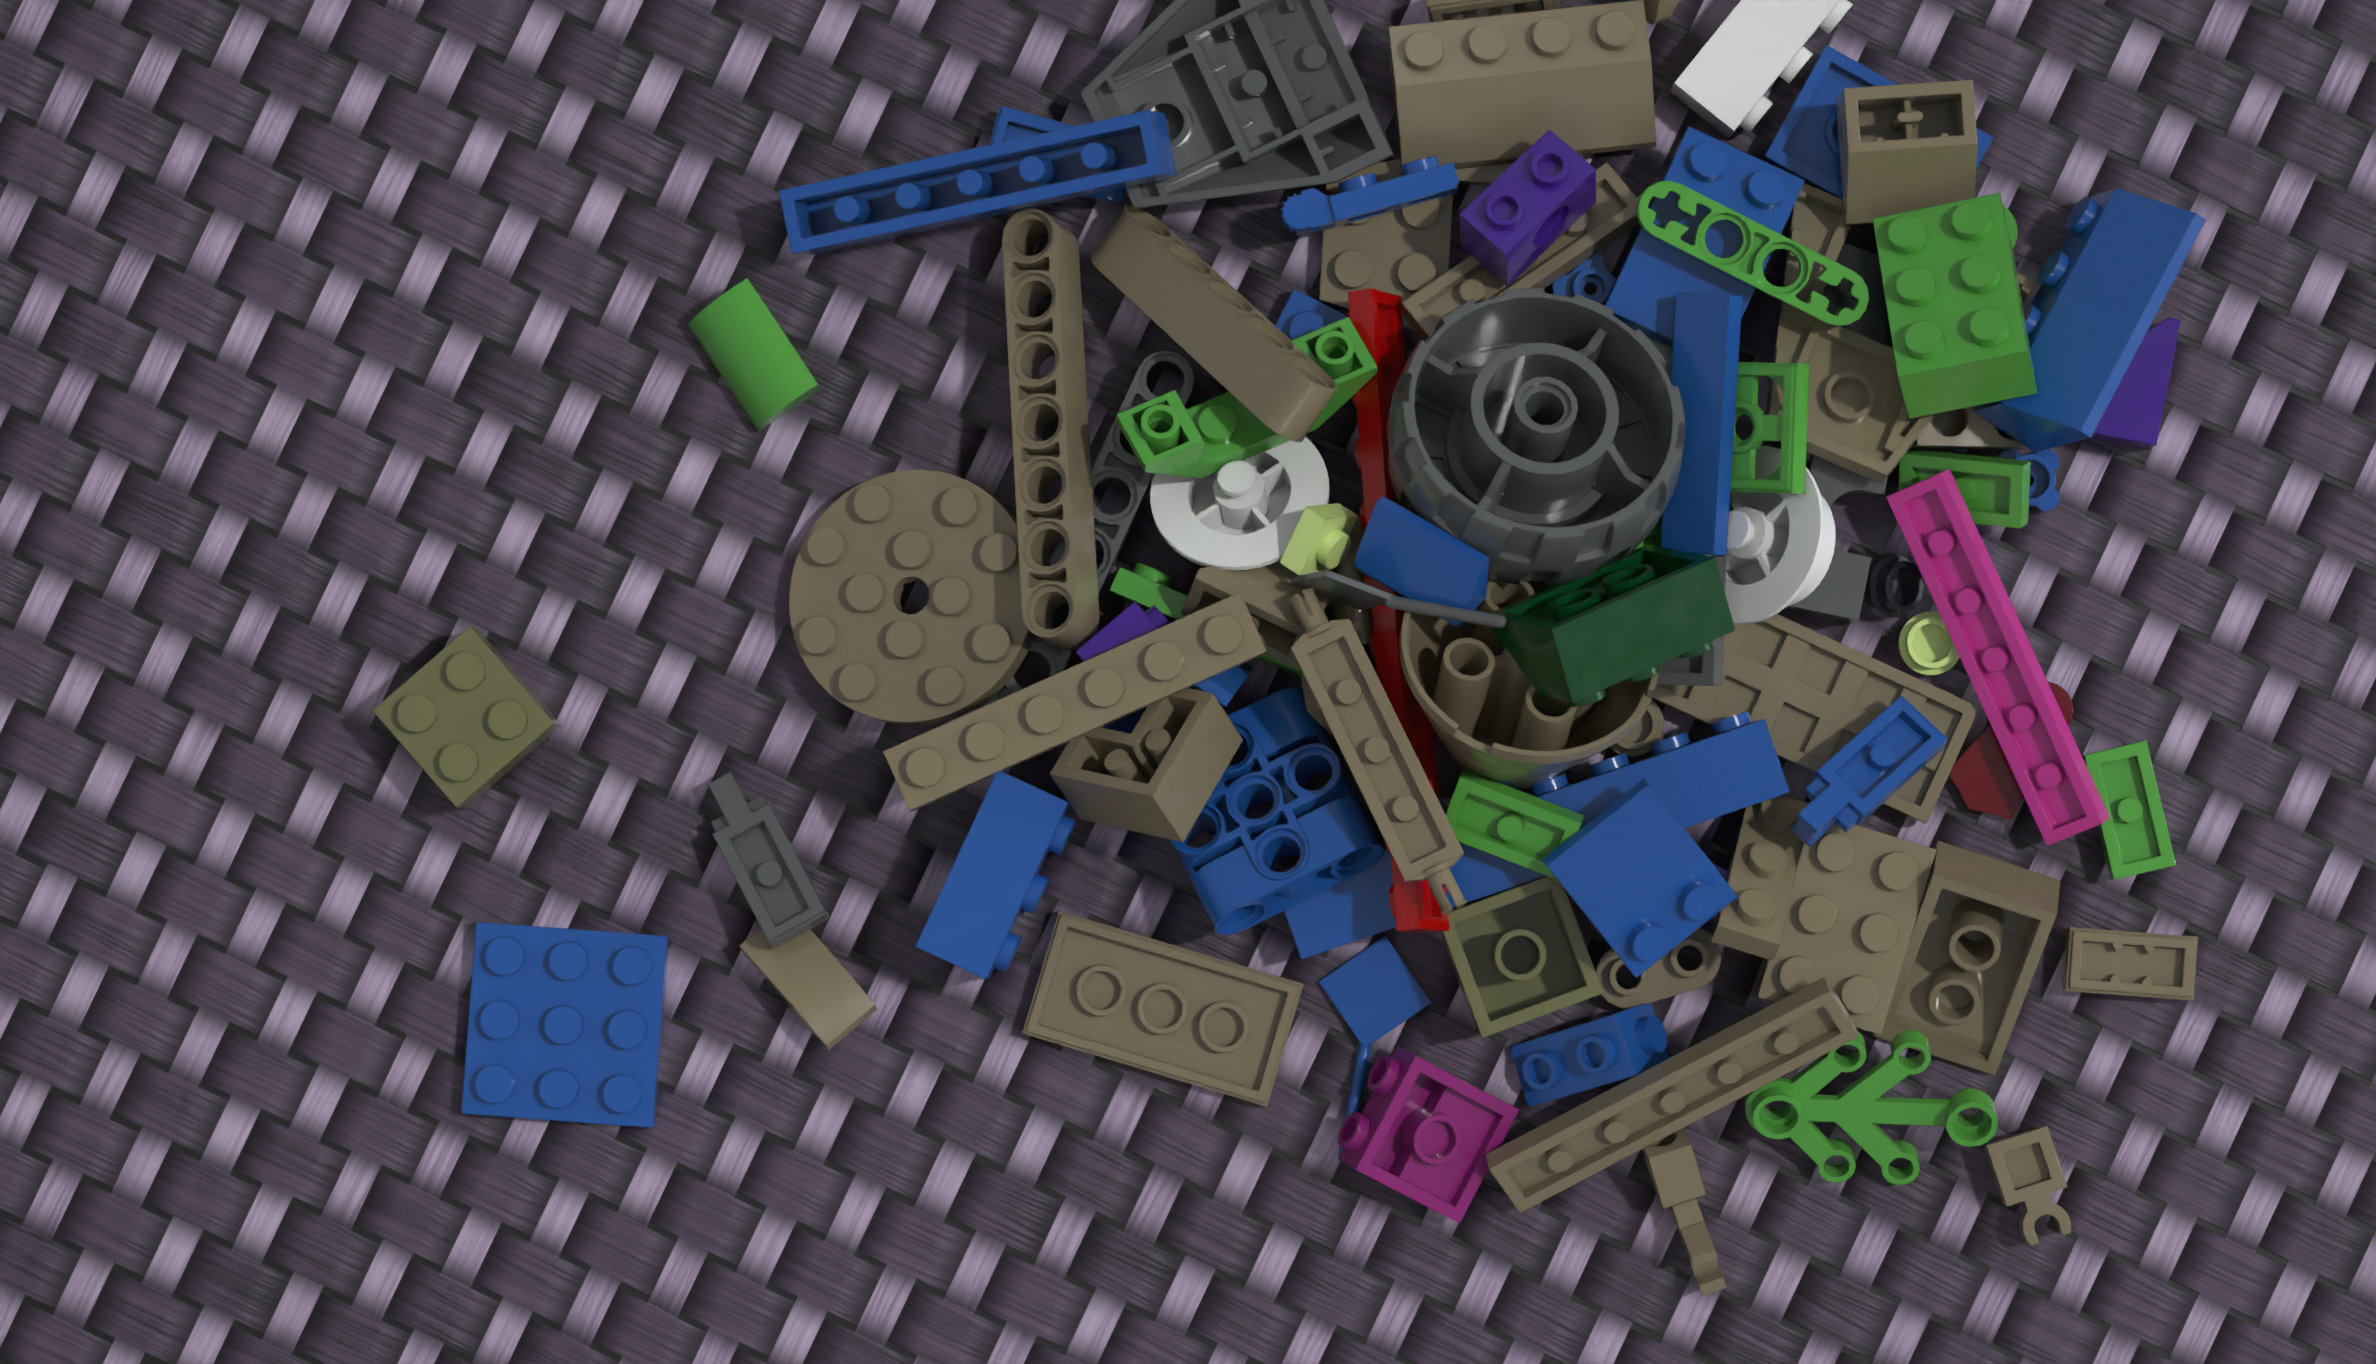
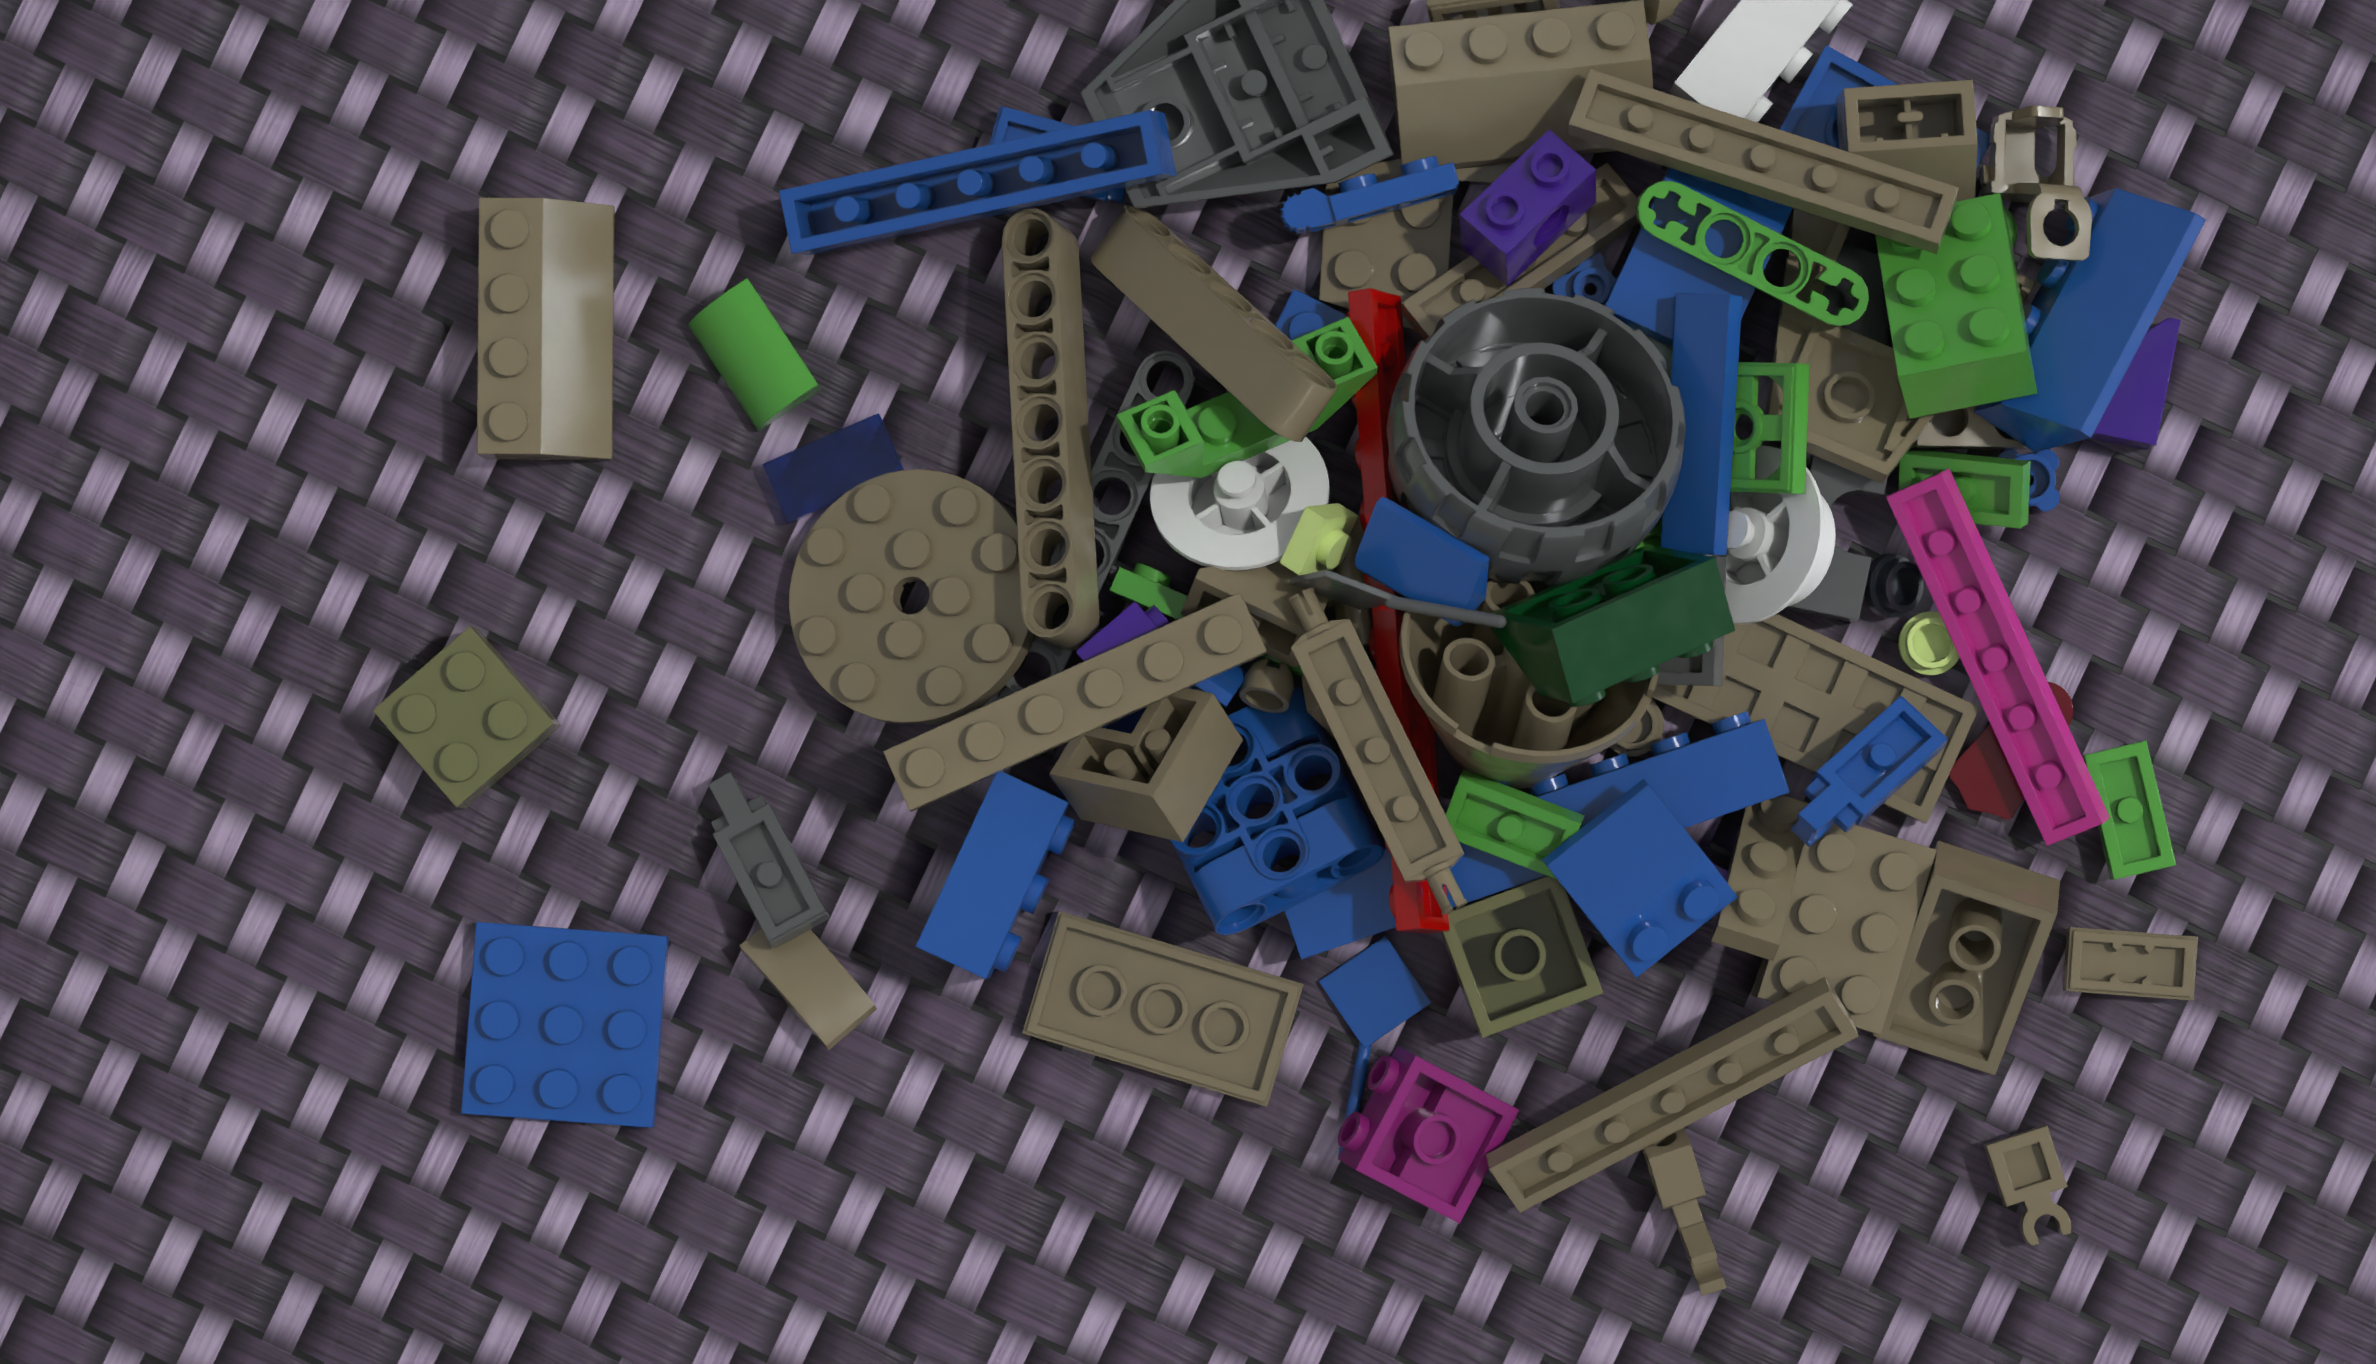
(545, 329): none -> dark tan slope
(831, 466): none -> clear blue tile
(1267, 687): none -> dark tan hinge
(1590, 1054): blue bracket -> none
(1662, 978): dark tan plate -> none
(1763, 161): none -> dark tan plate
(1861, 1109): bright green plant -> none
(2014, 176): none -> dark tan piece

